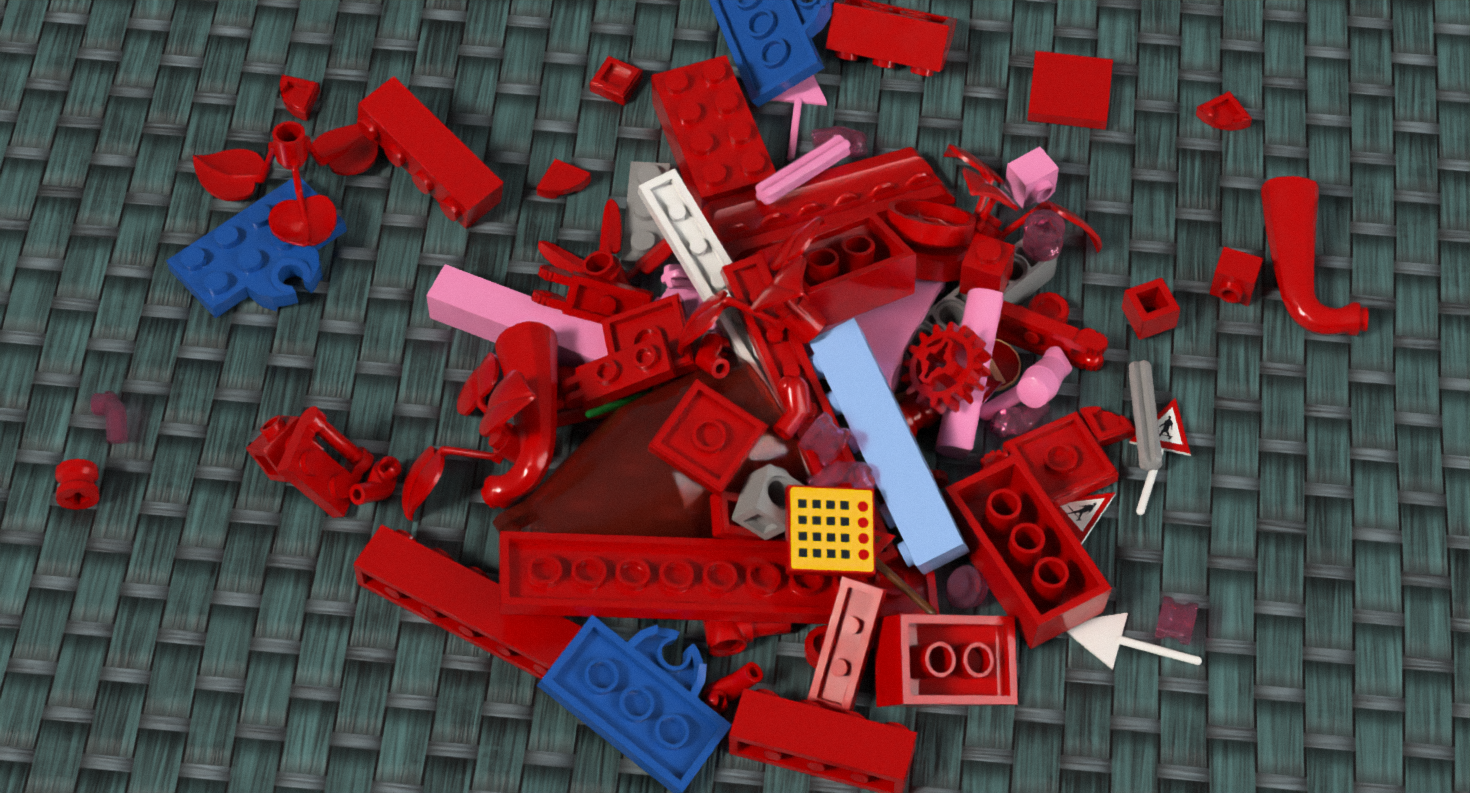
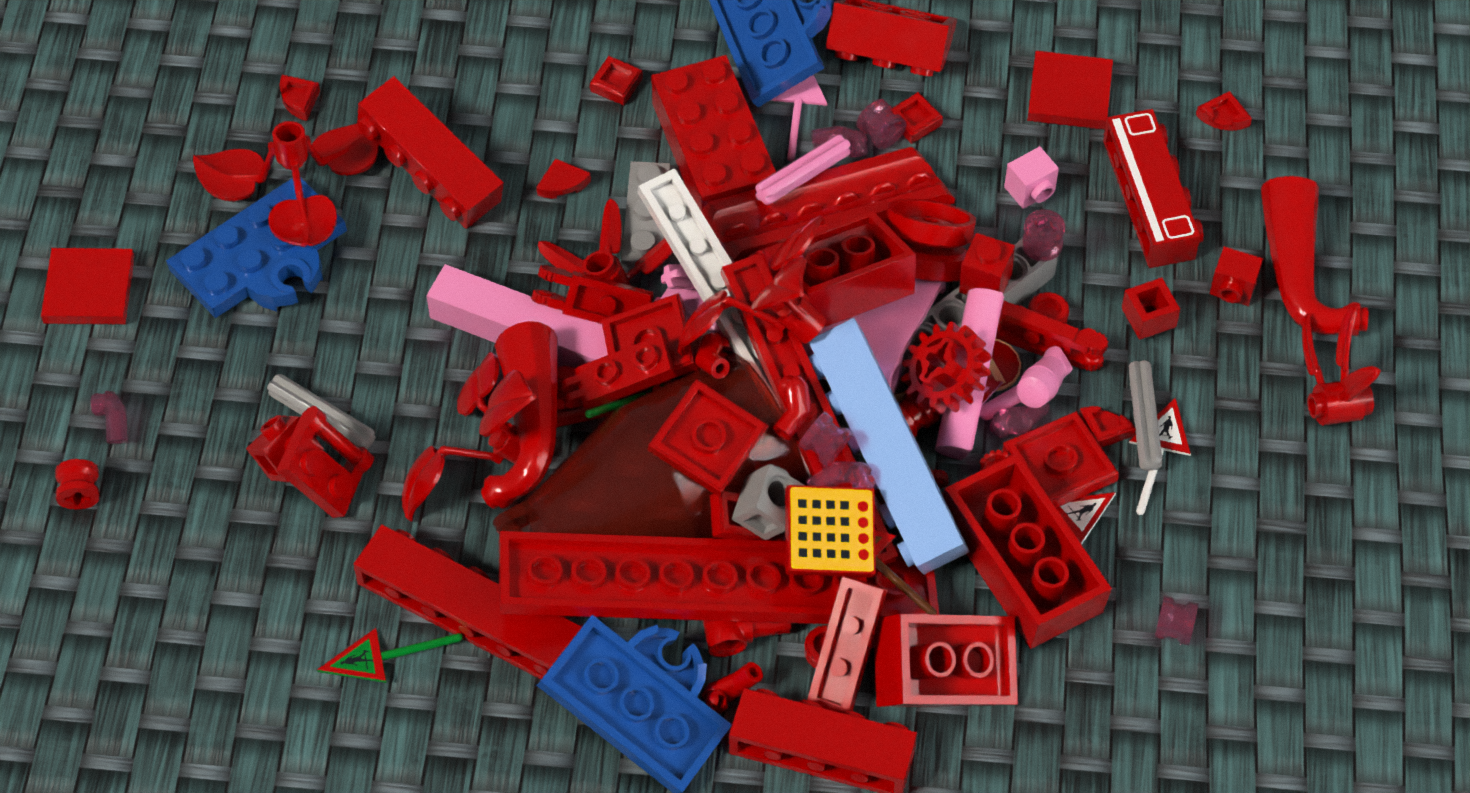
(88, 286): none -> red tile
(300, 399): none -> light grey axle
(365, 657): none -> piece
(379, 483): red arm -> none
(881, 124): none -> clear pink wheel
(919, 116): none -> red tile
(966, 587): clear pink plate -> none
(983, 186): red plant -> none
(1104, 635): white piece -> none
(1152, 188): none -> red brick
(1352, 395): none -> red plant

